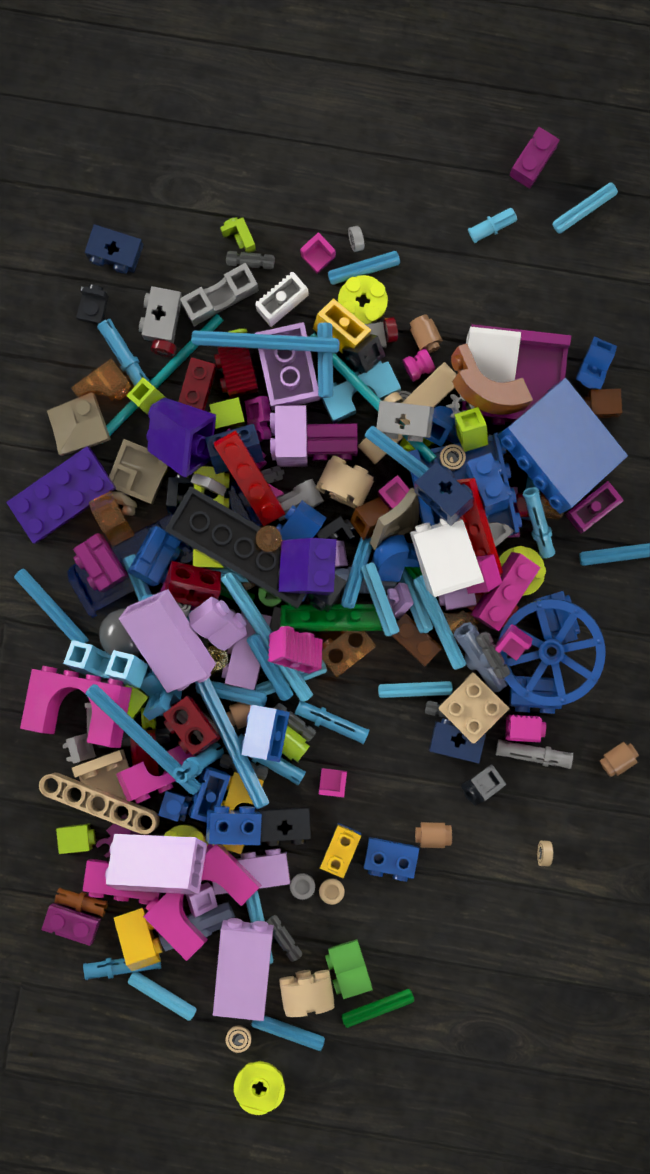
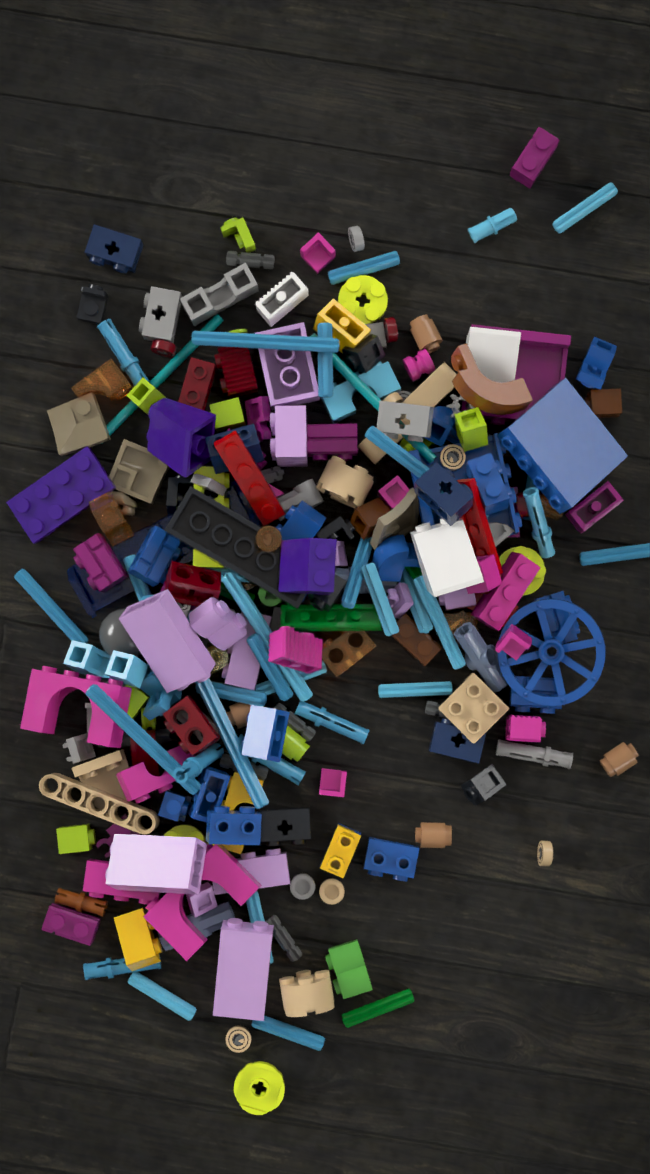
(494, 658): dark grey axle -> none

